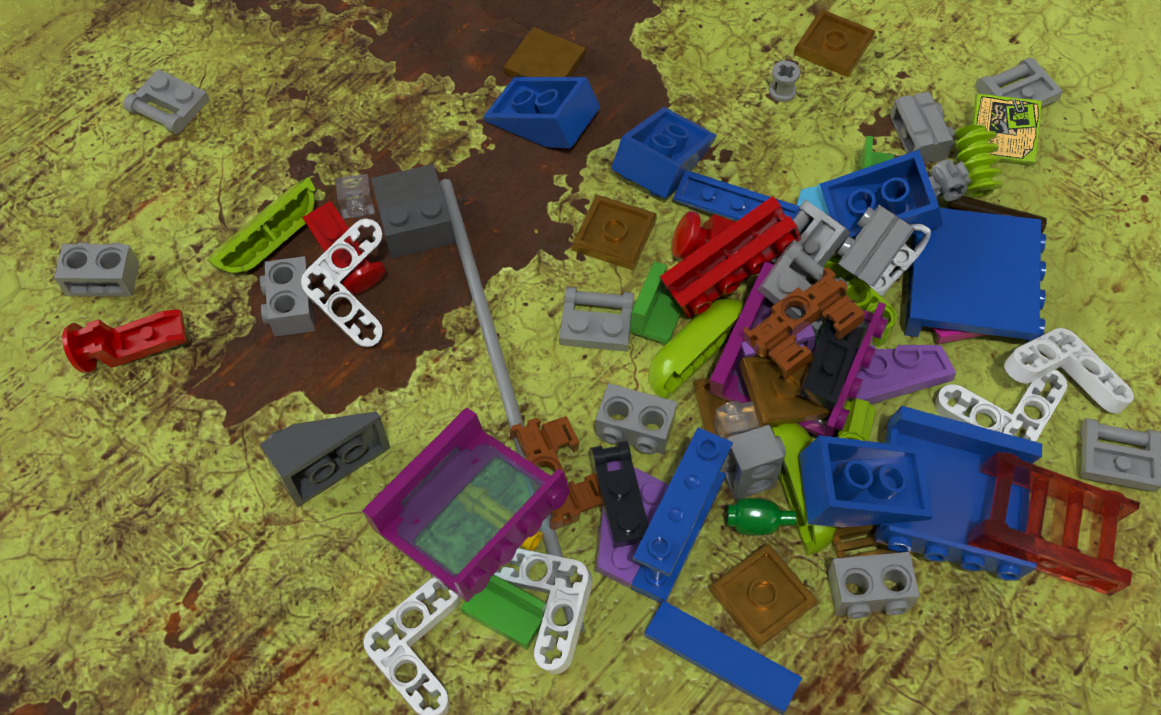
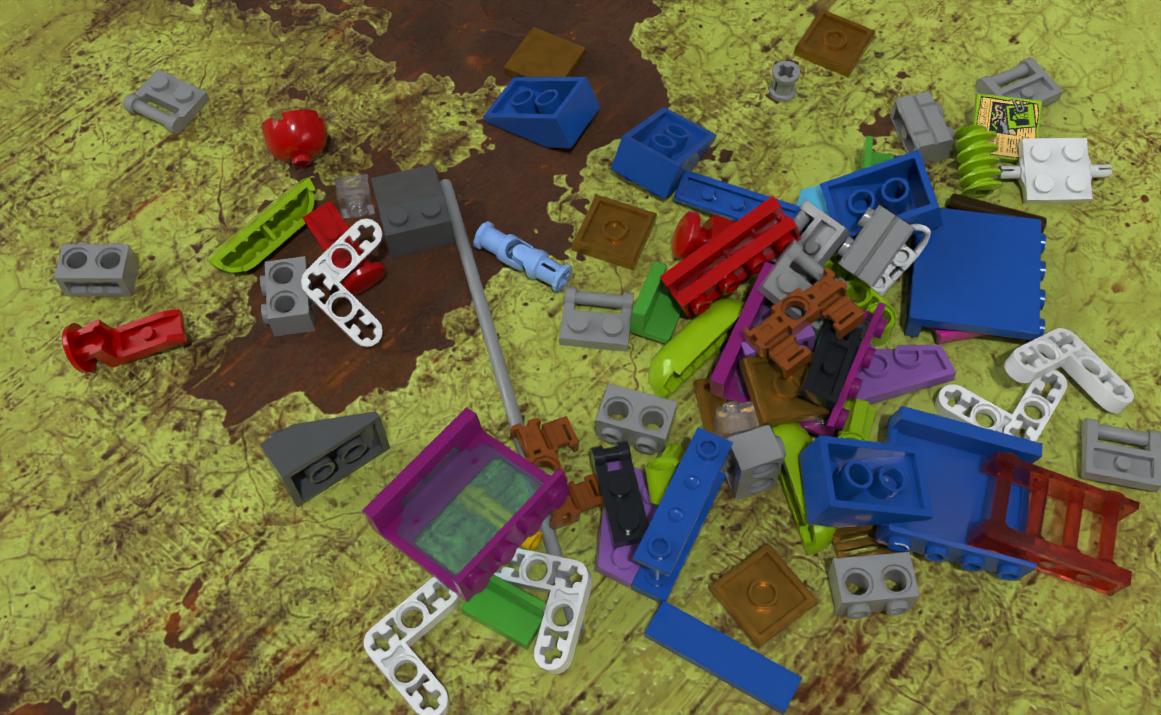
(296, 137): none -> red cylinder
(523, 255): none -> light blue piece
(661, 471): none -> lime piece
(758, 516): green plant -> none
(949, 179): light grey gear -> none
(1055, 171): none -> white plate

